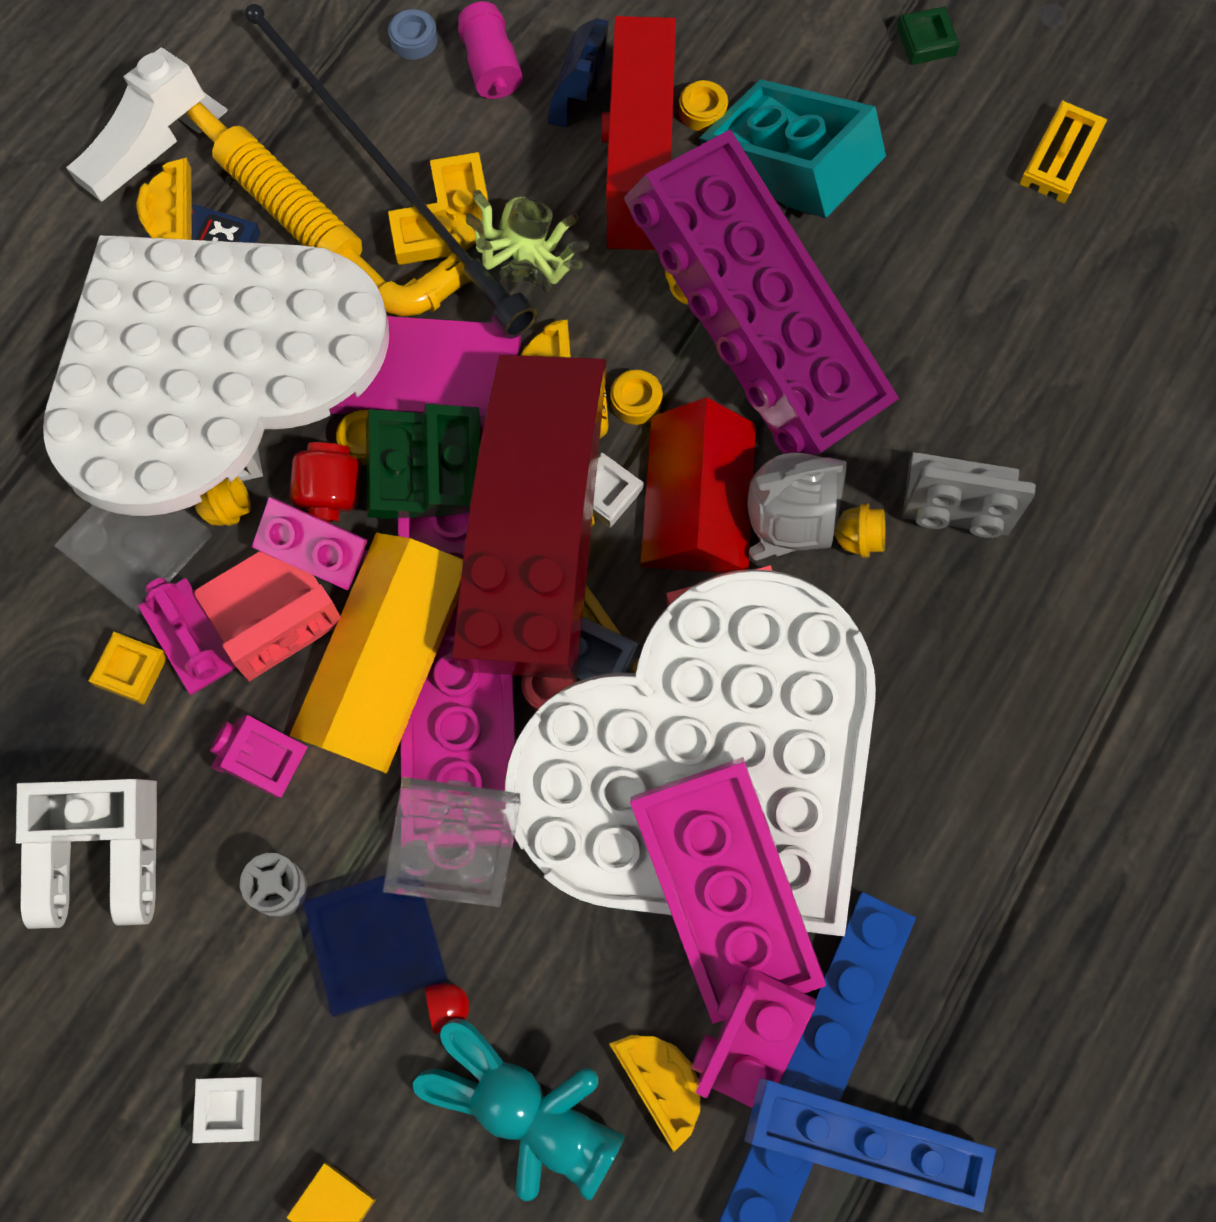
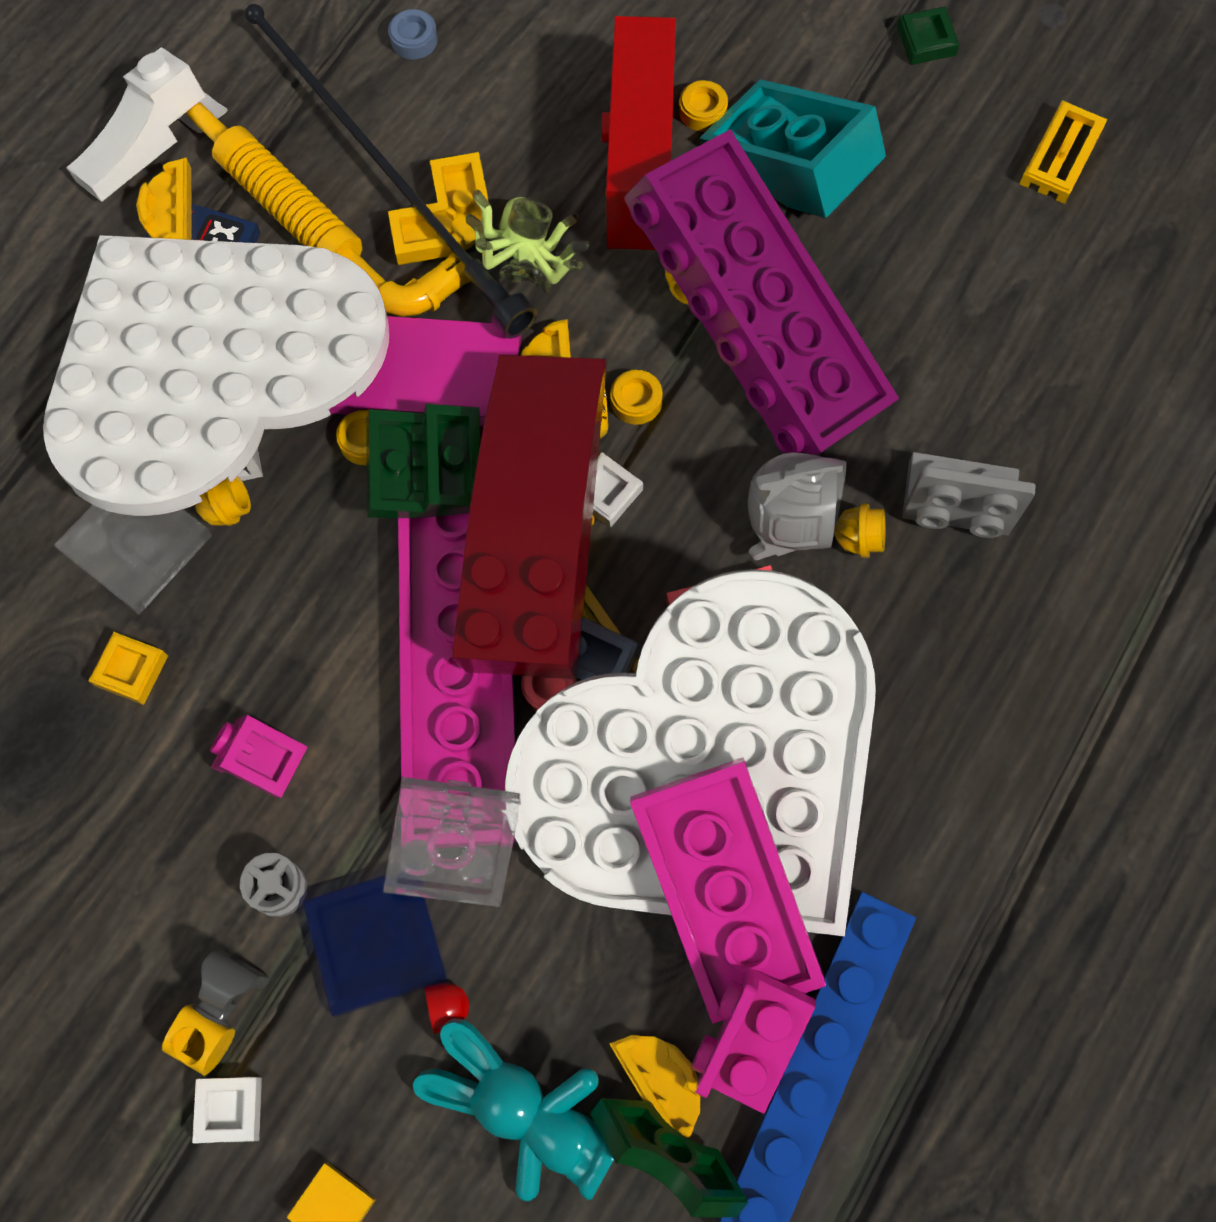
(62, 812): white brick -> none
(185, 633): dark pink hinge -> none
(201, 1031): none -> leg
(266, 612): coral bracket -> none
(310, 543): dark pink hinge -> none
(325, 480): red head -> none
(381, 651): yellow slope -> none
(489, 50): dark pink piece -> none
(580, 69): dark blue slope -> none
(691, 1171): none -> dark green tile
(698, 489): red slope -> none
(870, 1145): blue plate -> none

